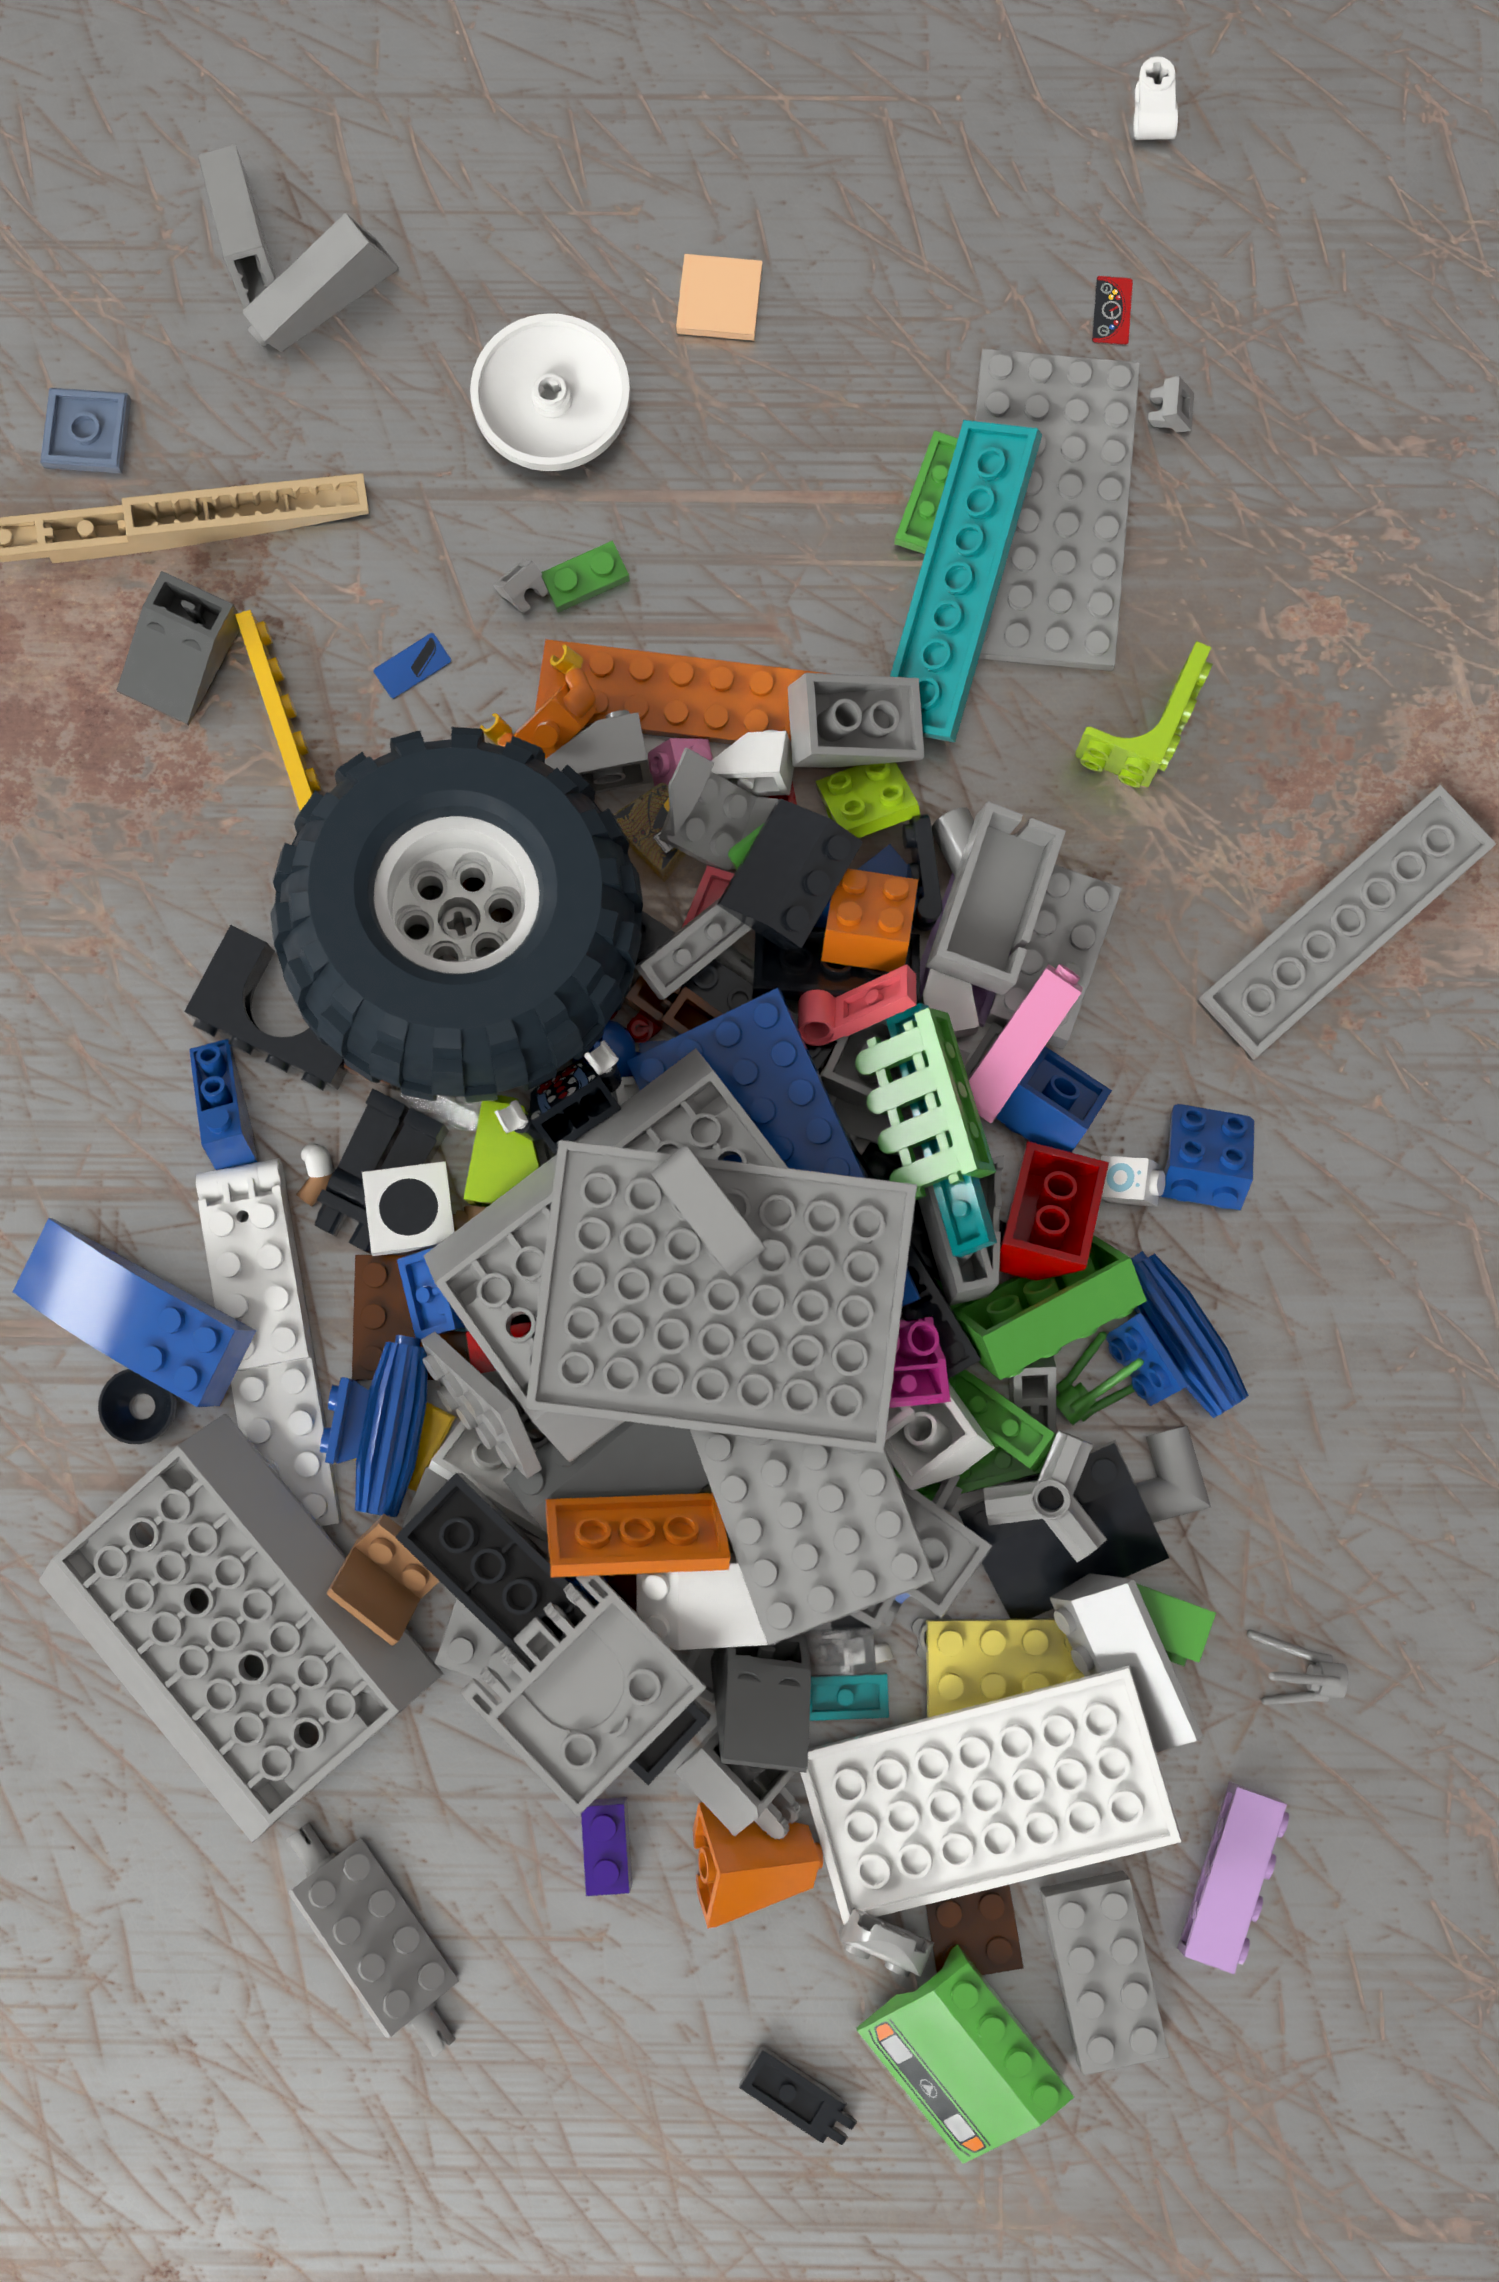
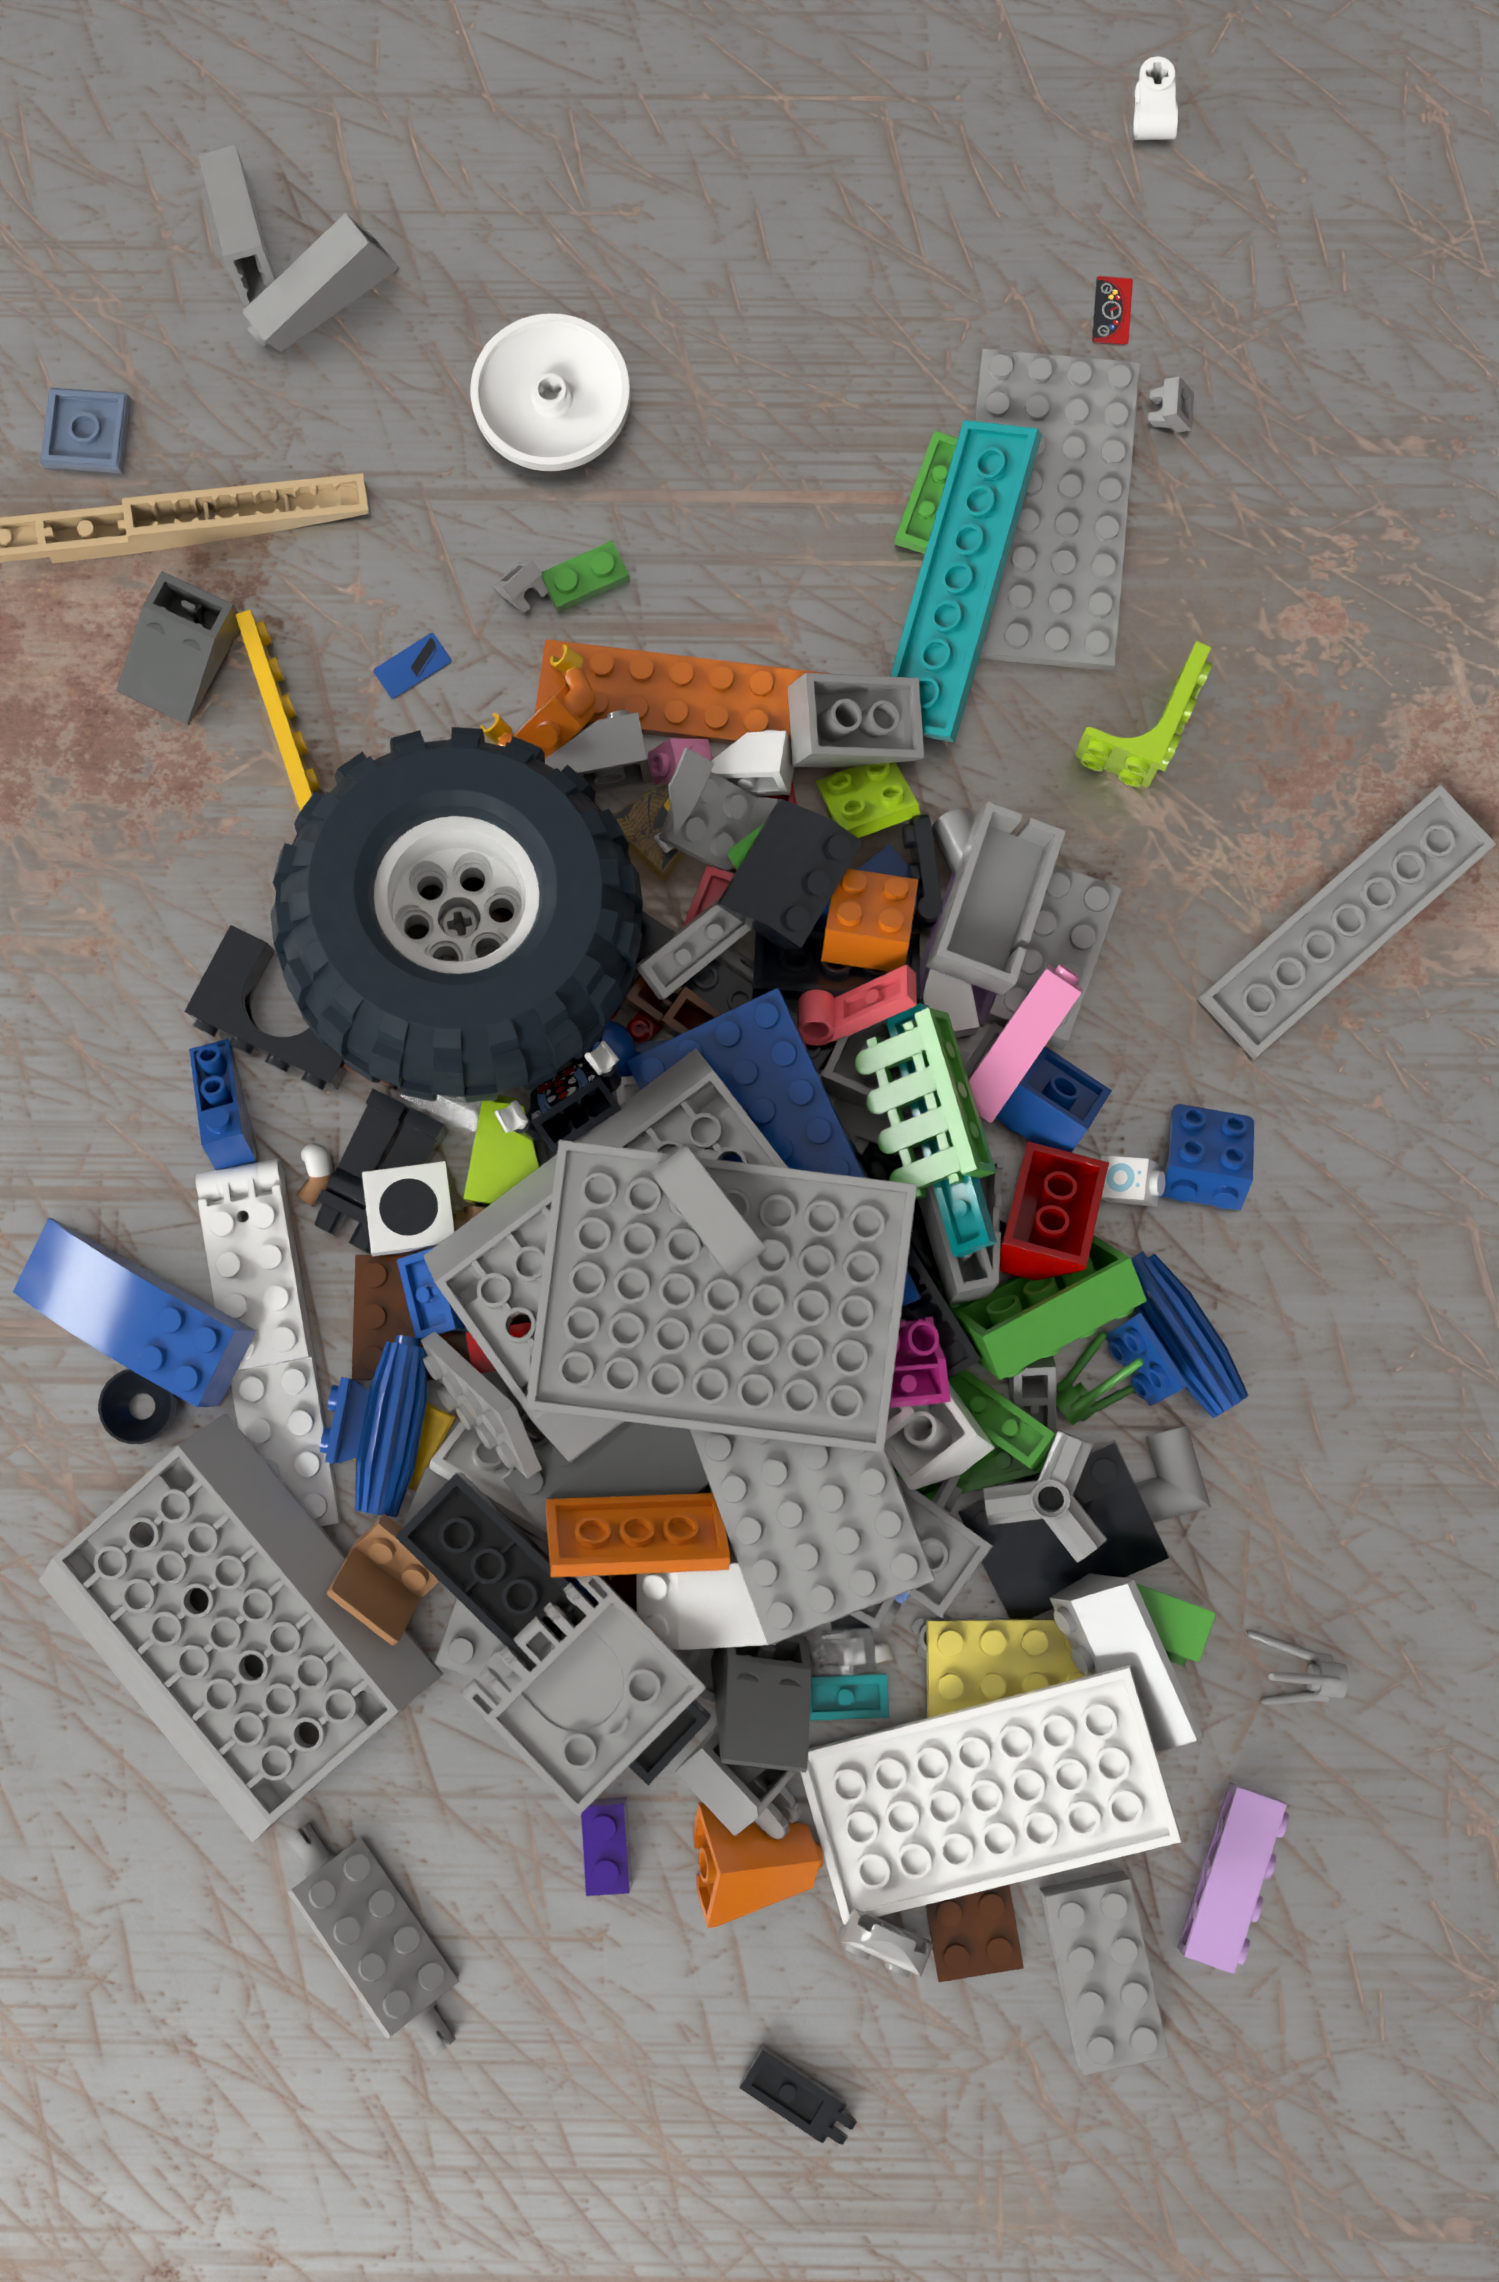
(719, 297): light nougat tile -> none
(966, 2060): bright green piece -> none

